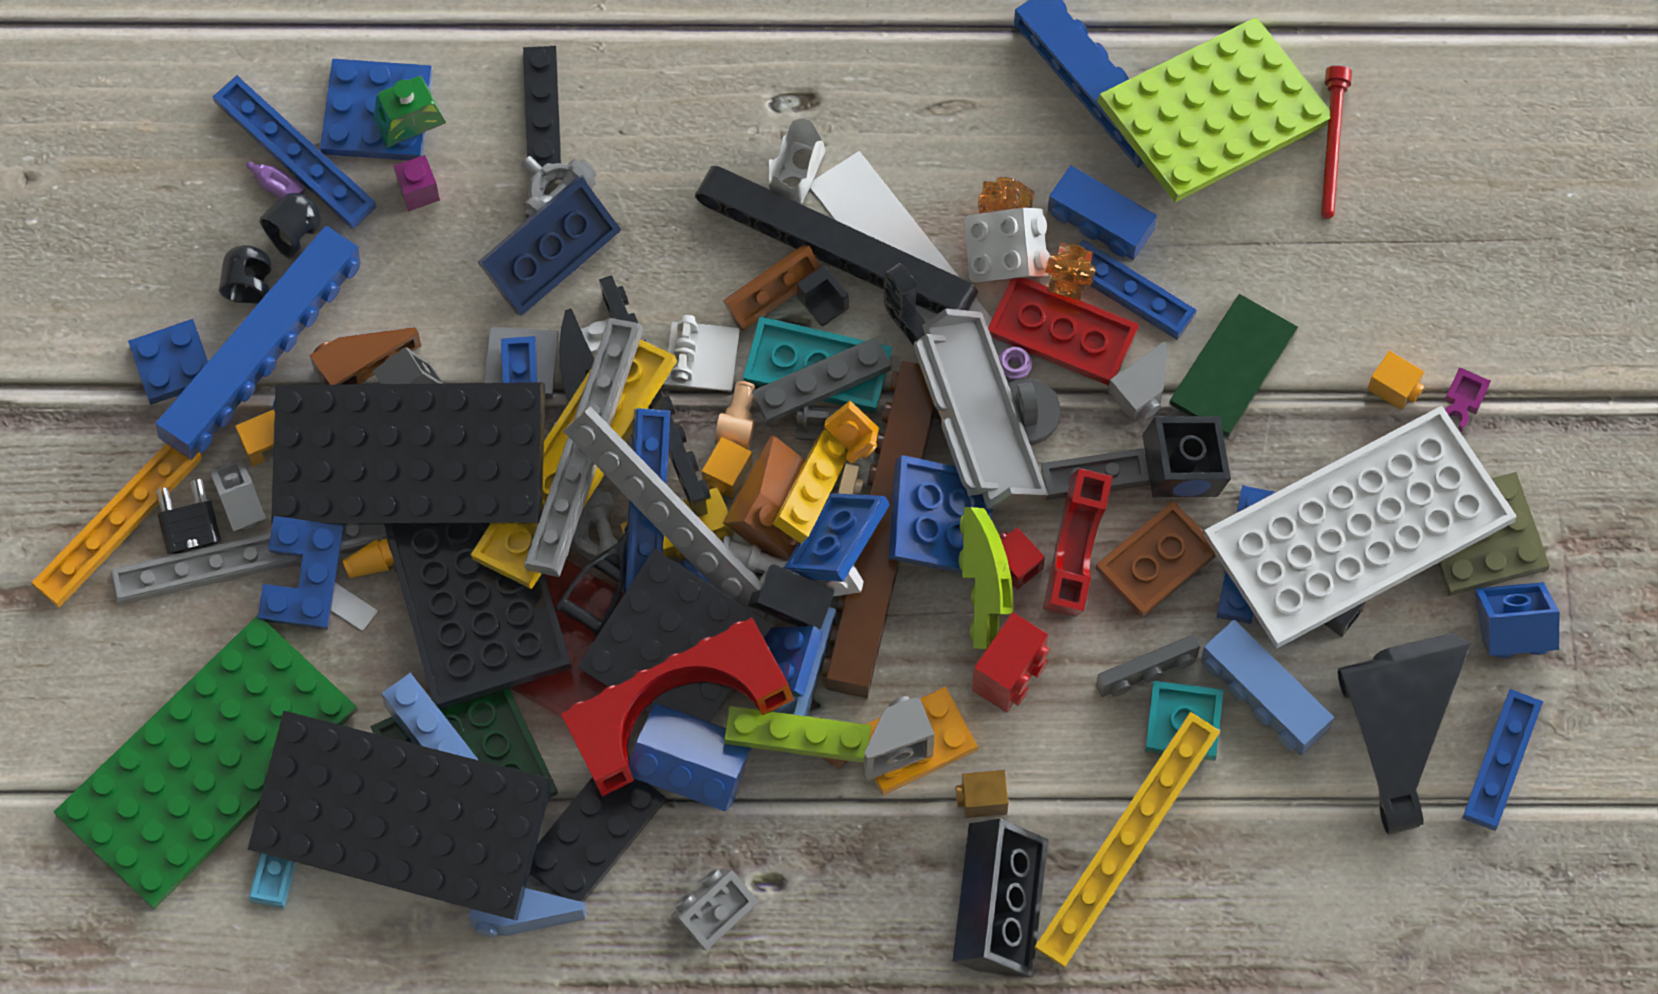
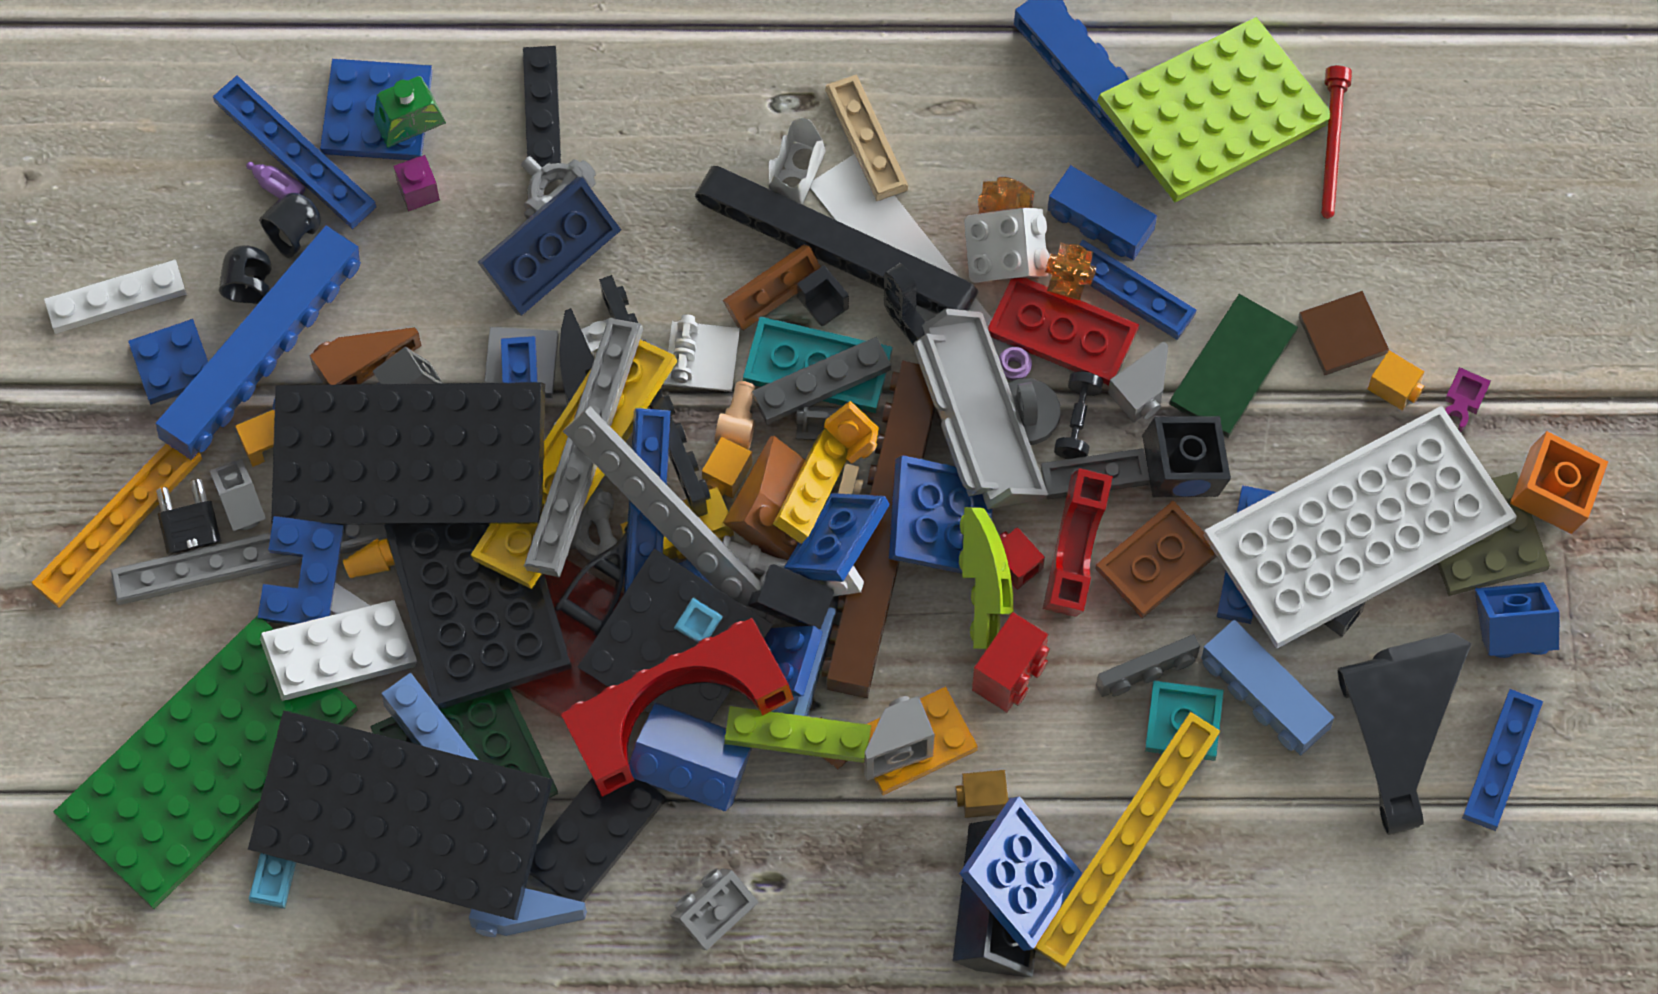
(115, 296): none -> white plate
(338, 650): none -> white plate
(698, 621): none -> medium azure tile
(866, 137): none -> tan tile
(1021, 873): none -> plate
(1083, 384): none -> black wheel
(1343, 333): none -> reddish brown tile
(1559, 482): none -> orange brick

